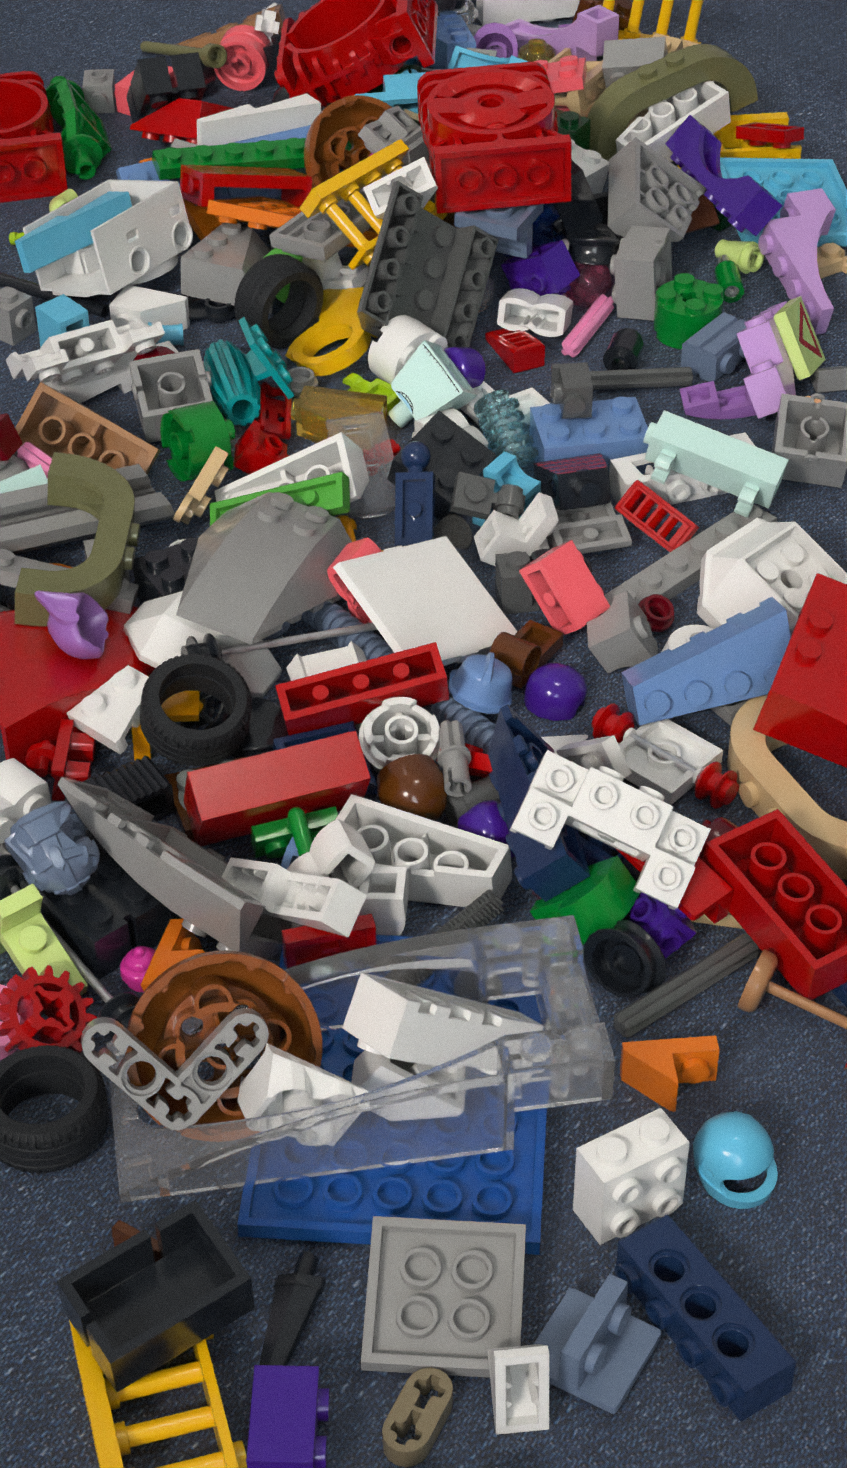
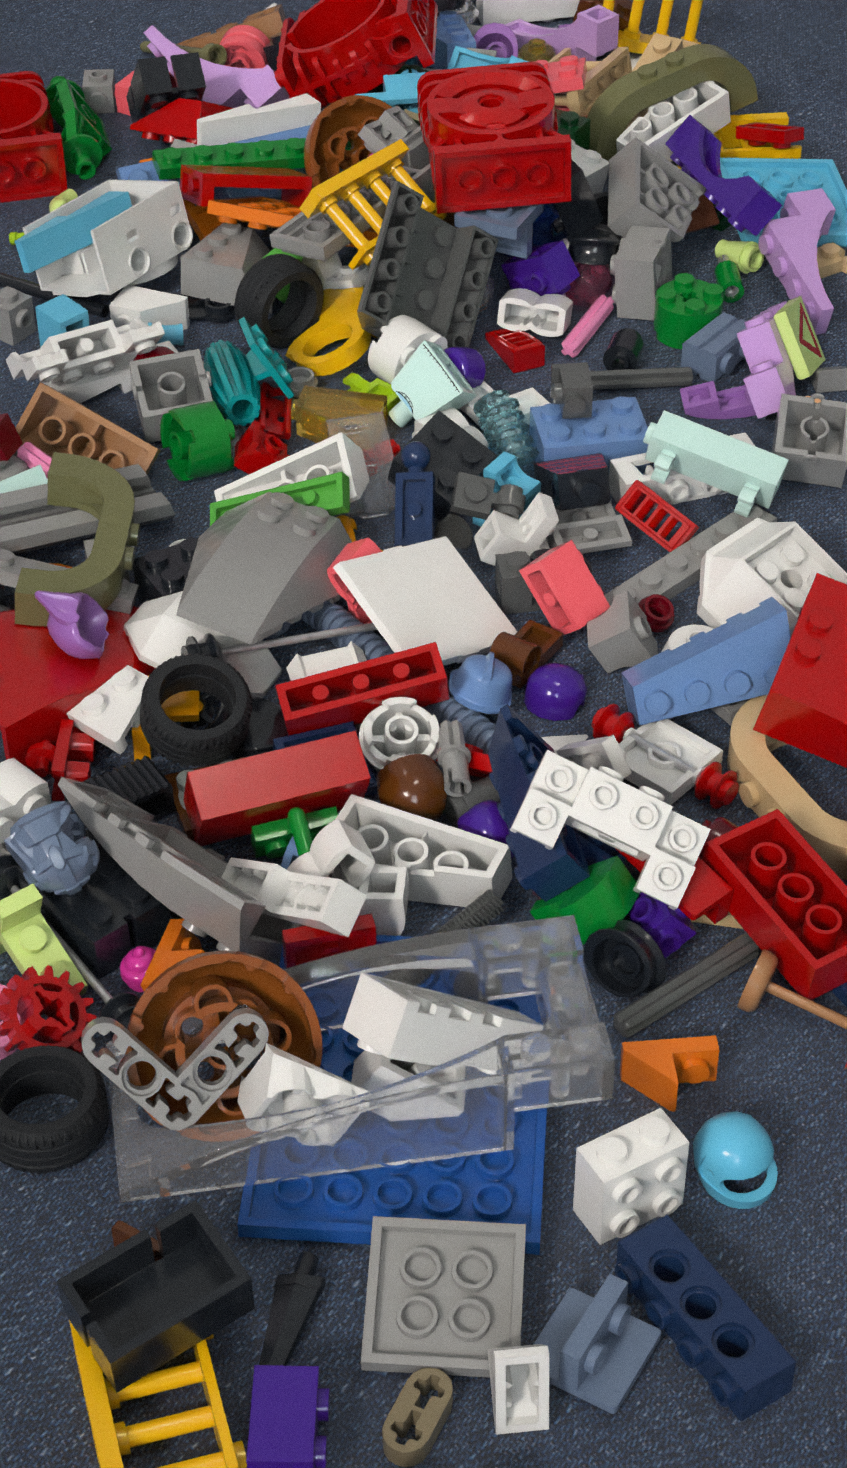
(196, 499): tan hinge -> none
(225, 84): none -> lavender arch
(267, 23): white plate -> none
(414, 175): white slope -> none
(628, 55): light grey brick -> none

